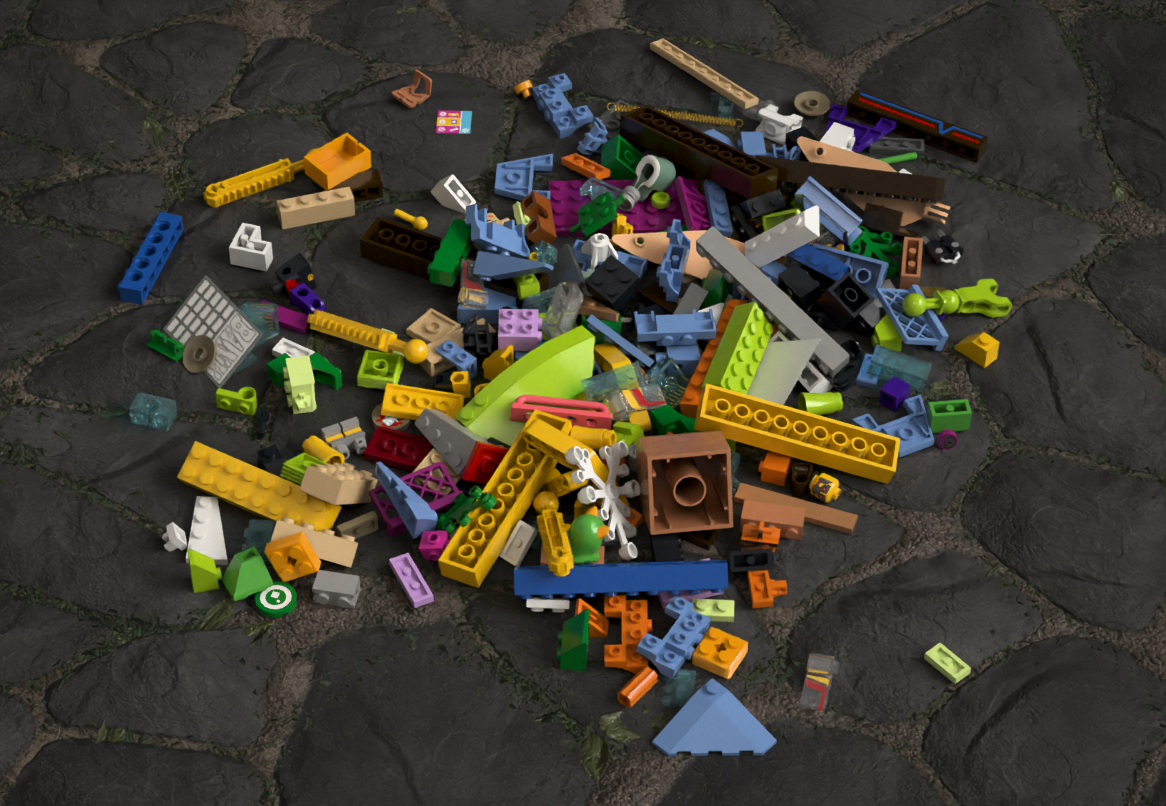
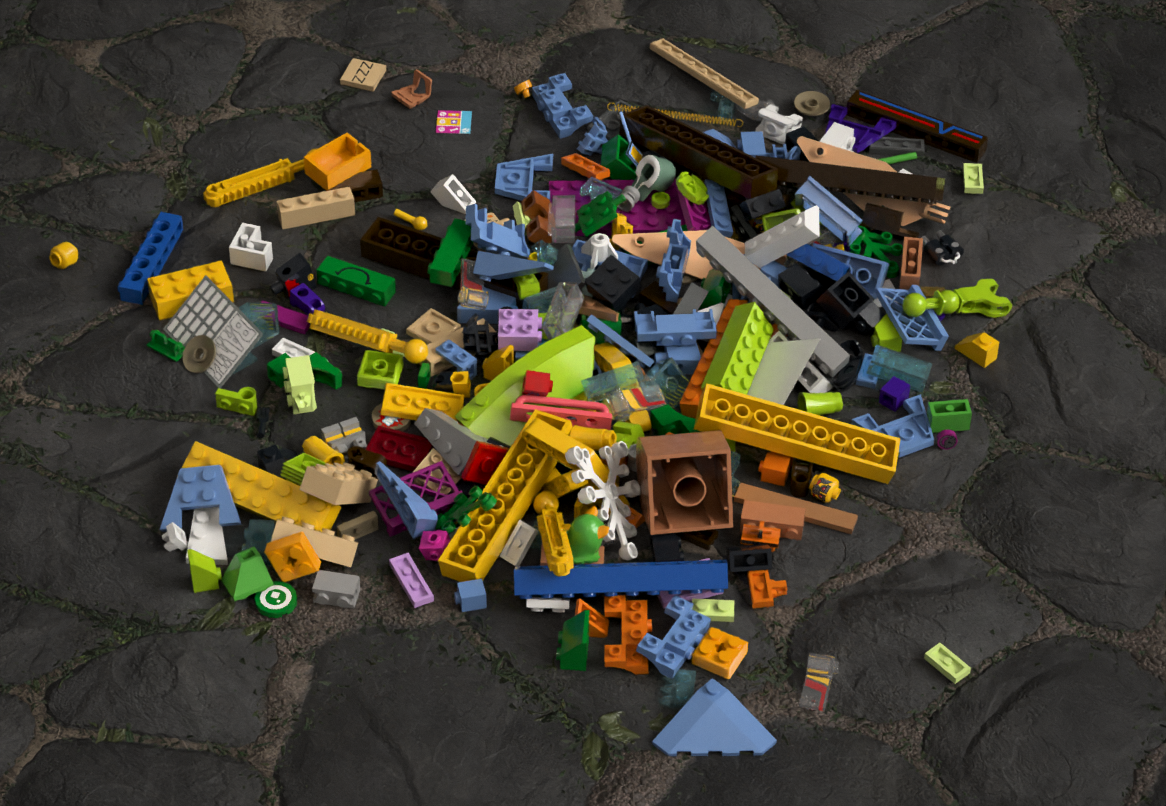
(63, 255): none -> yellow head
(153, 411): clear light blue brick -> none
(172, 289): none -> yellow brick
(201, 489): none -> medium blue wing
(356, 281): none -> green brick
(363, 74): none -> tan tile
(366, 460): none -> dark brown piece
(424, 376): none -> green tile
(471, 595): none -> medium blue brick
(536, 383): none -> red brick
(562, 219): none -> clear brick
(632, 152): none -> piece
(637, 687): orange axle -> none
(692, 188): none -> lime tile
(973, 178): none -> yellowish green plate

